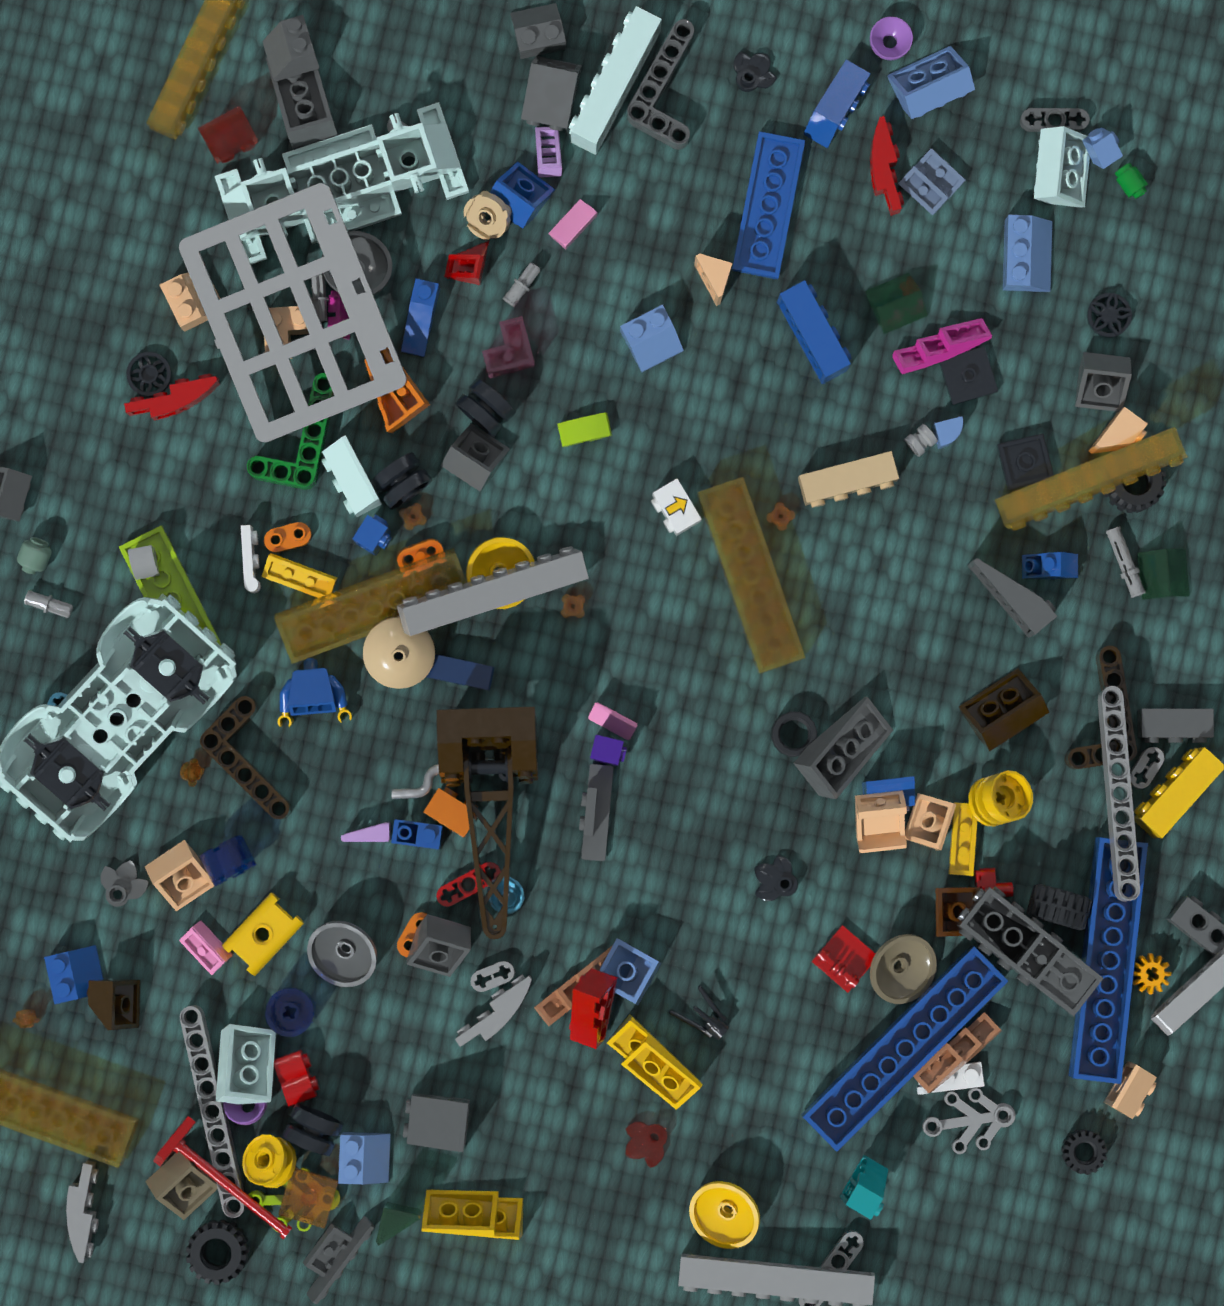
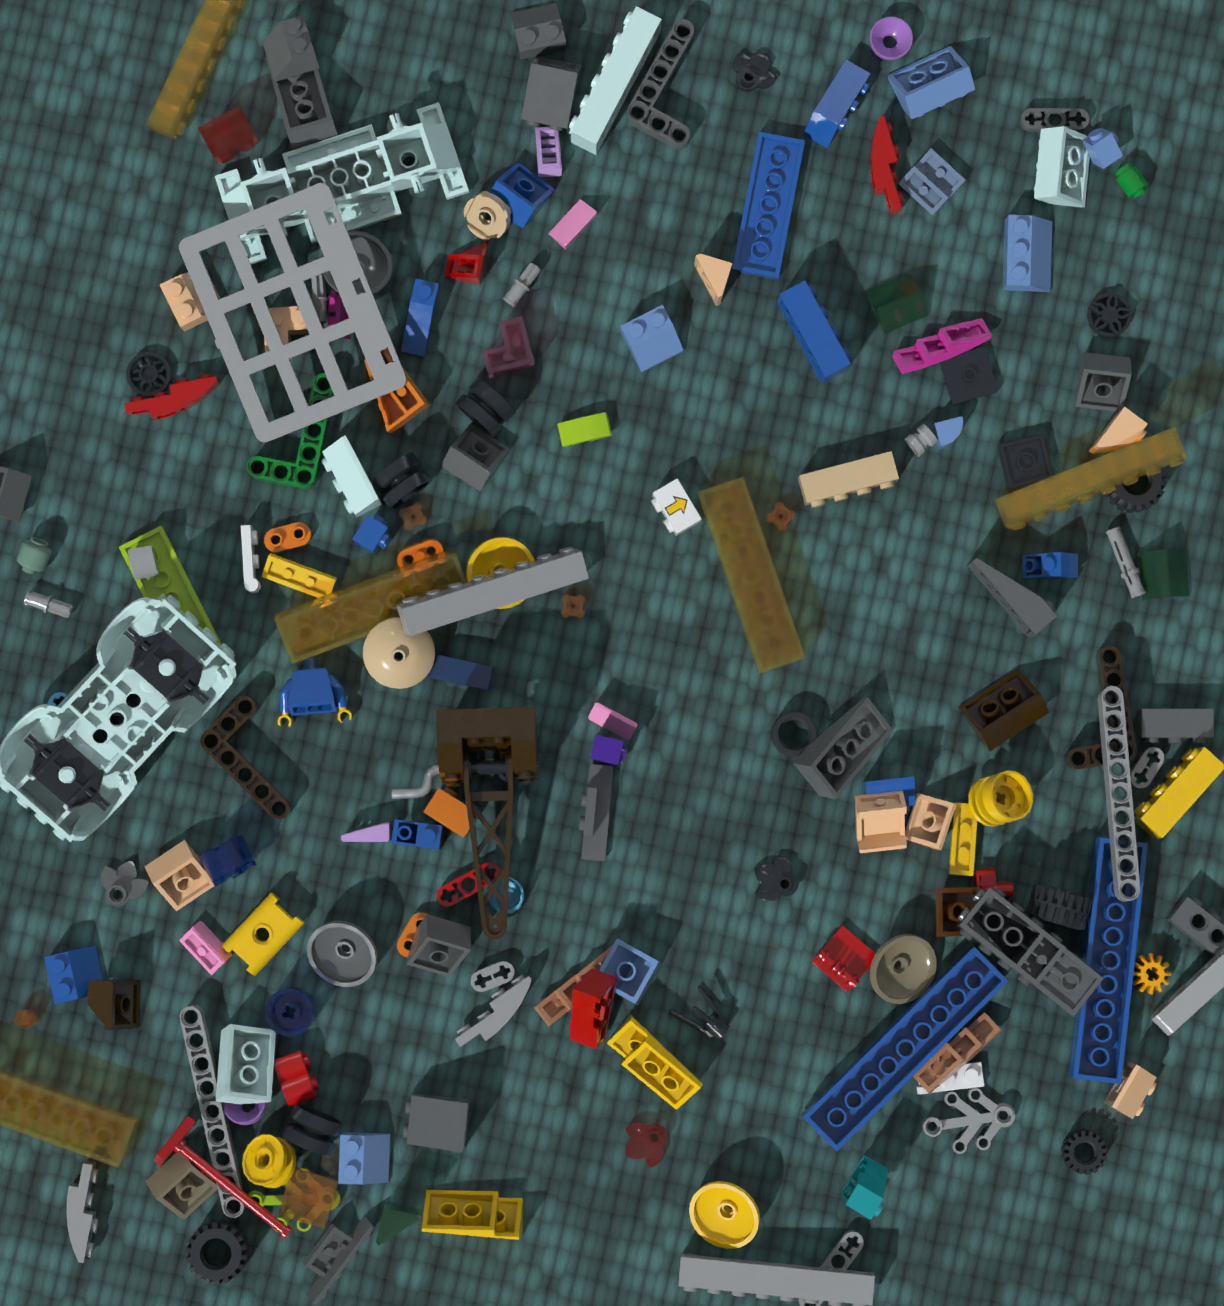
(191, 772): clear orange plate -> none

